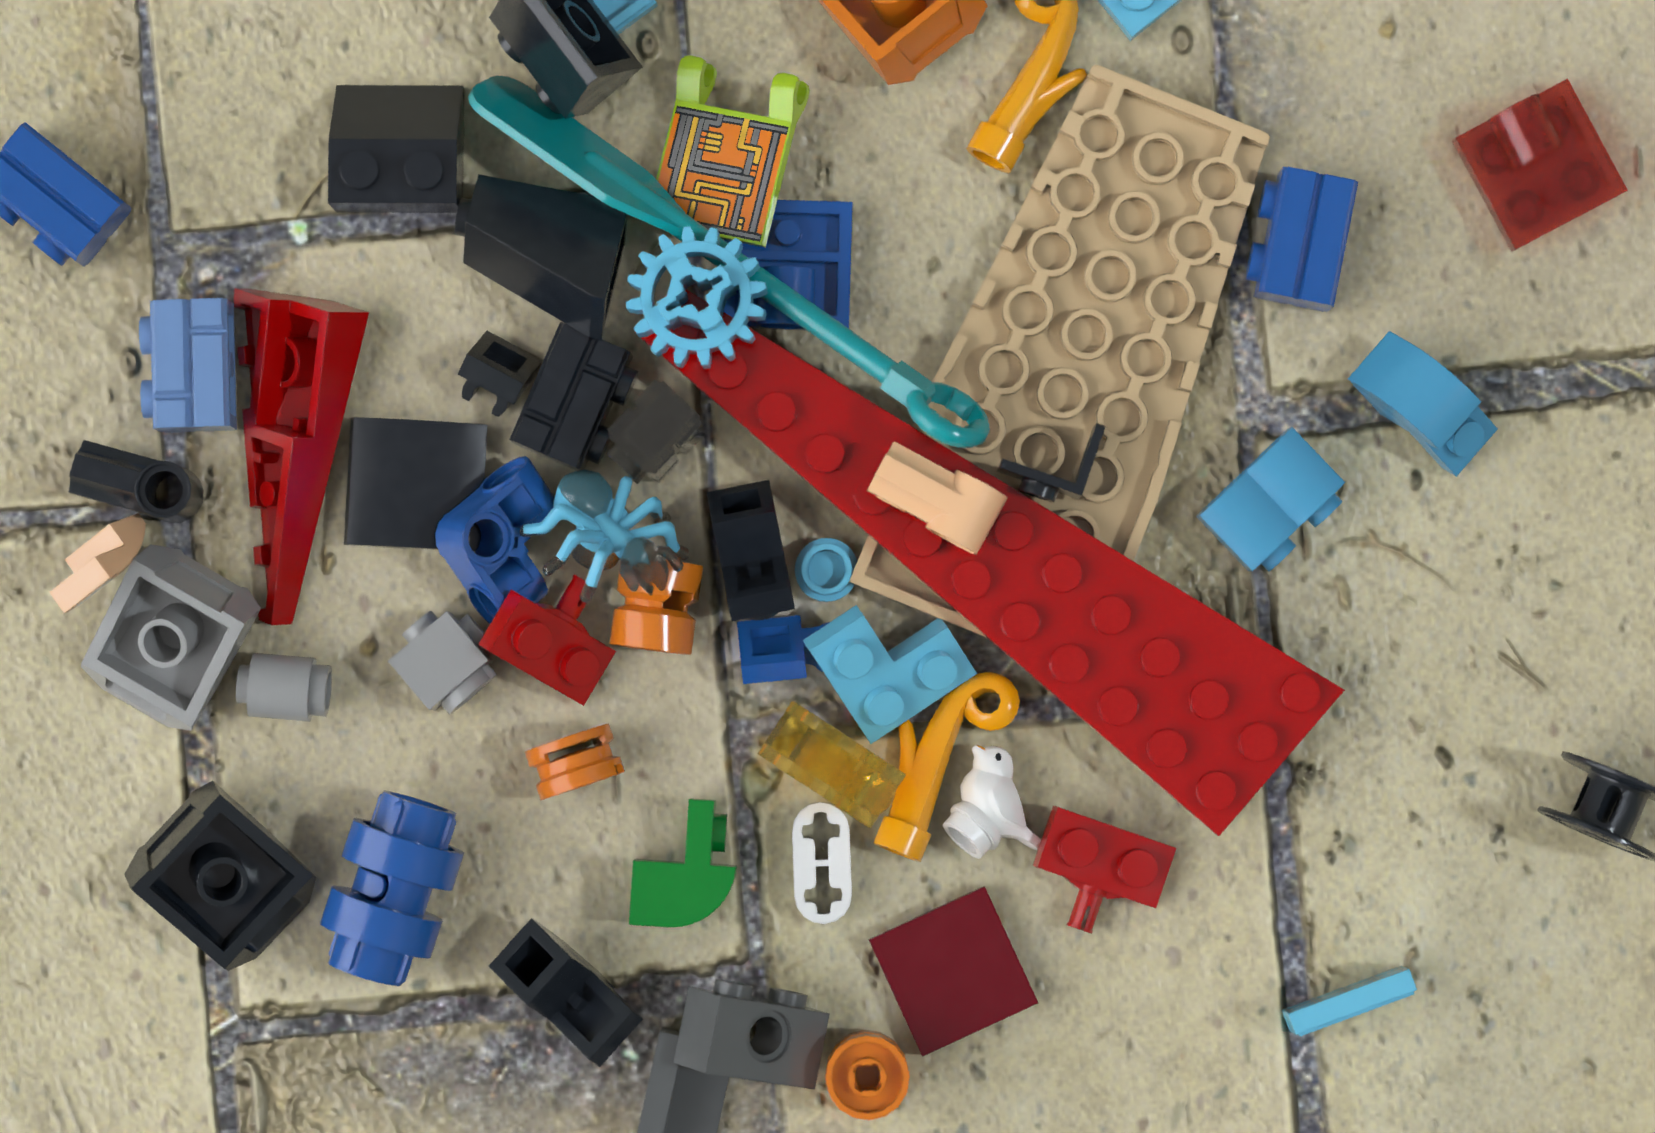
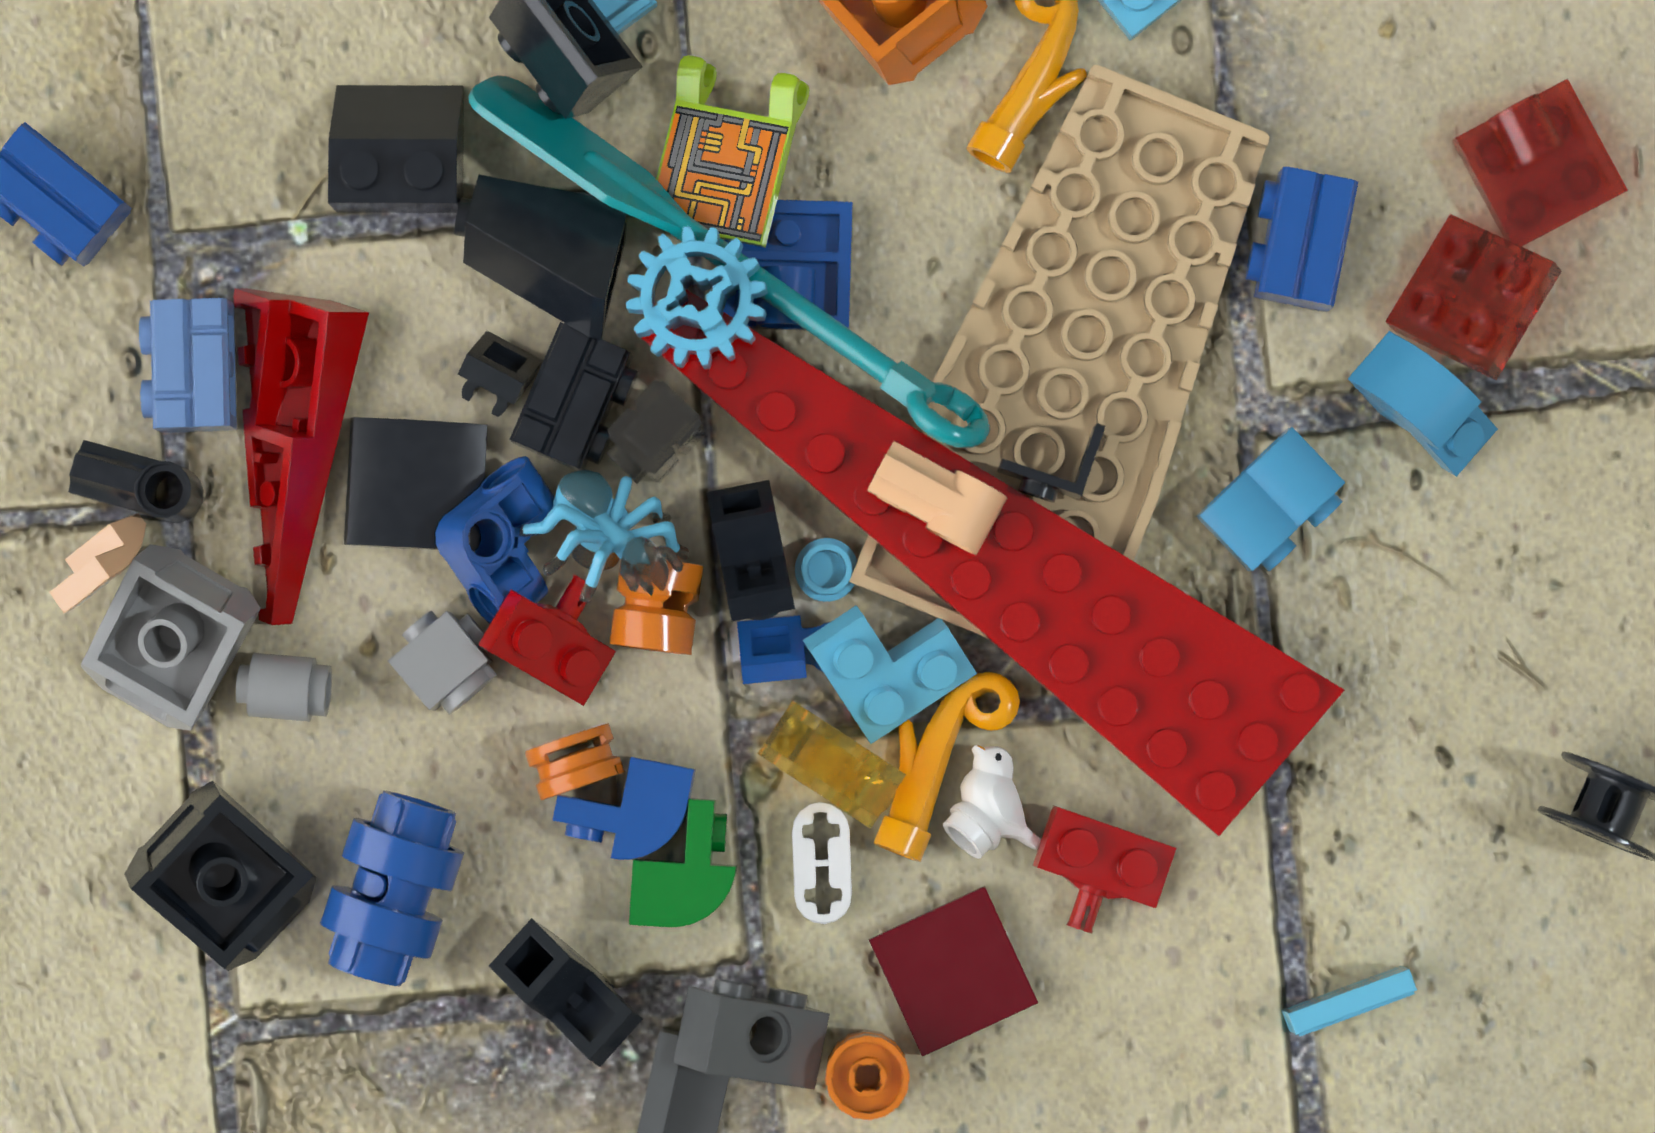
(649, 814): none -> blue brick
(1473, 296): none -> clear red plate

